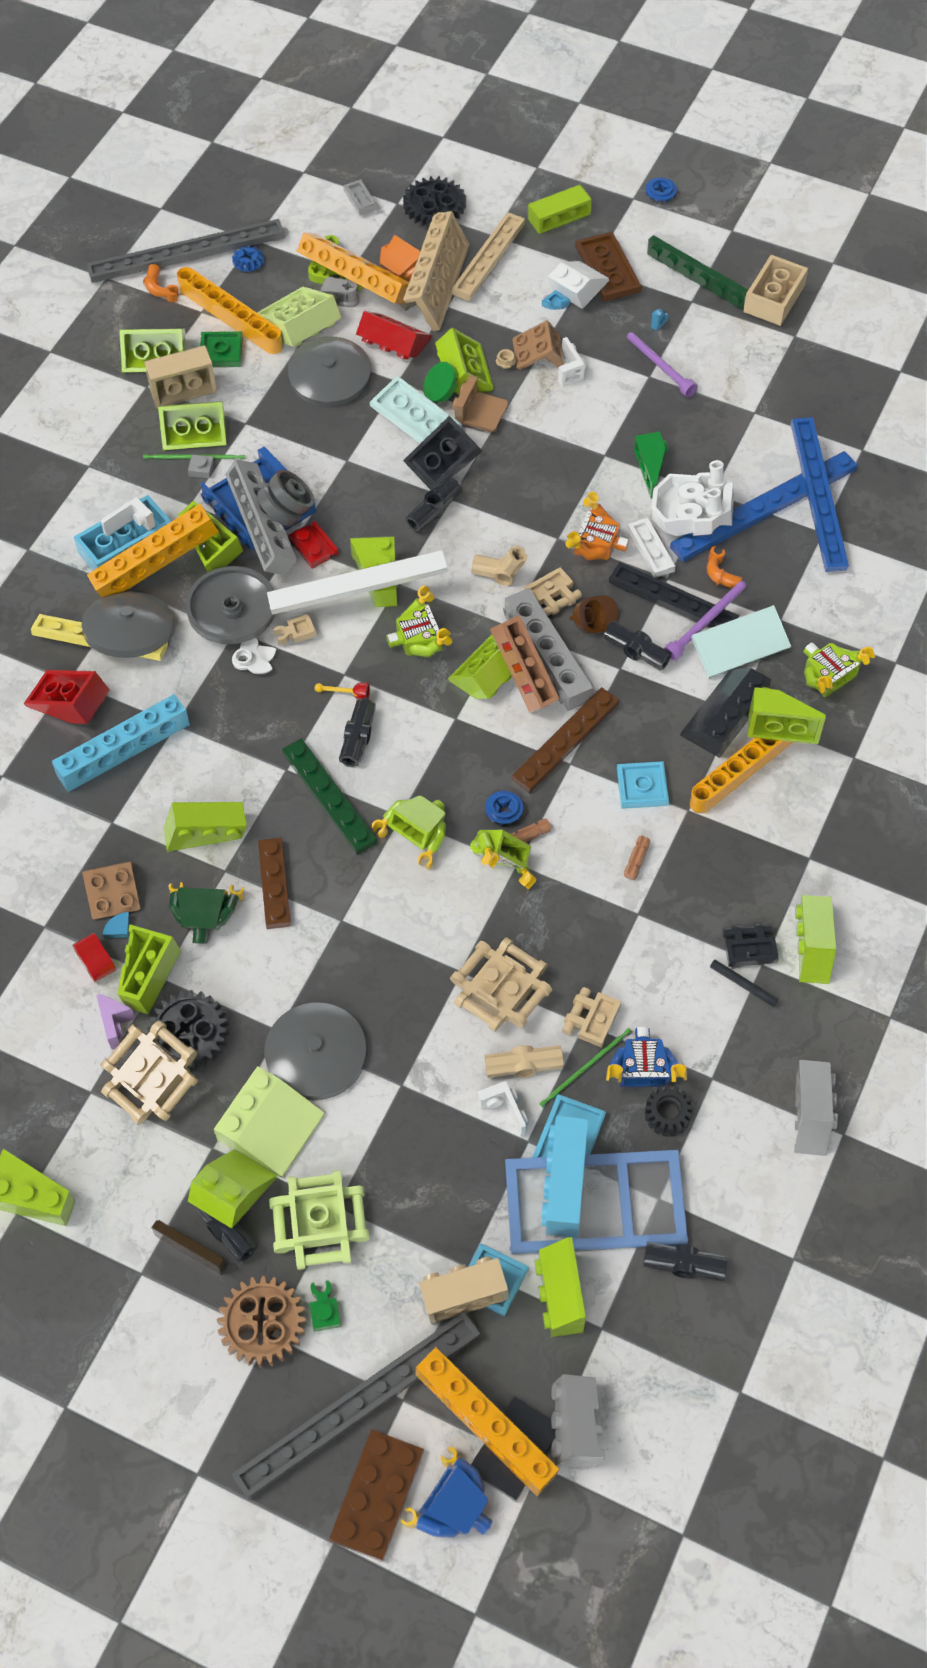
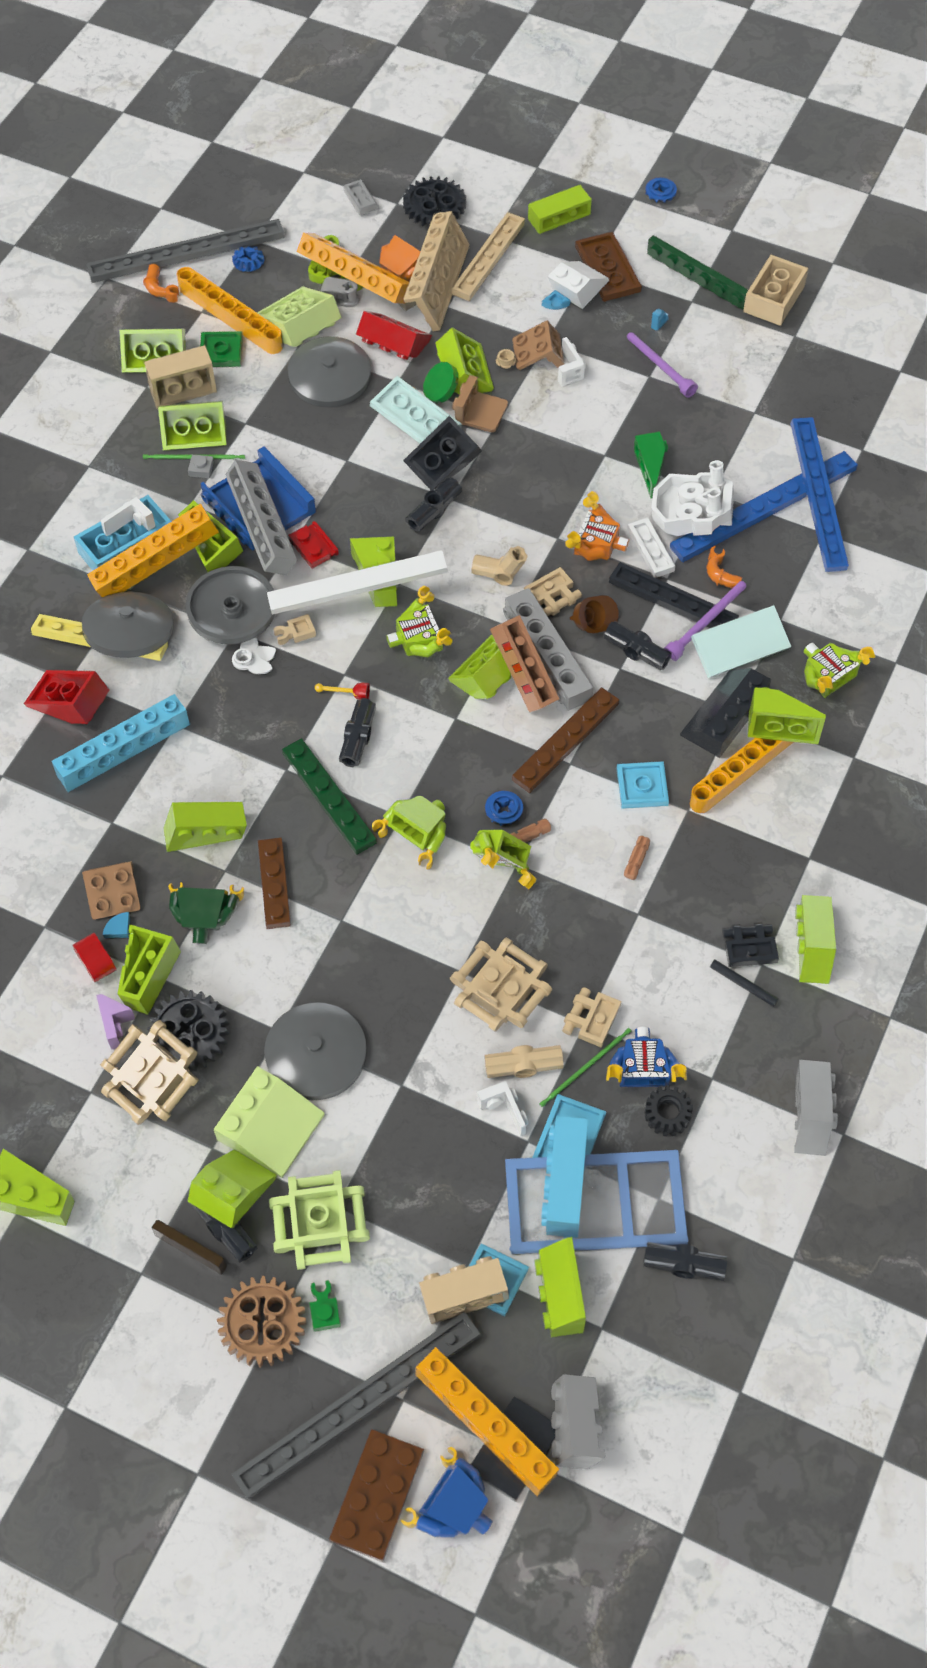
(285, 498): dark grey wheel -> none

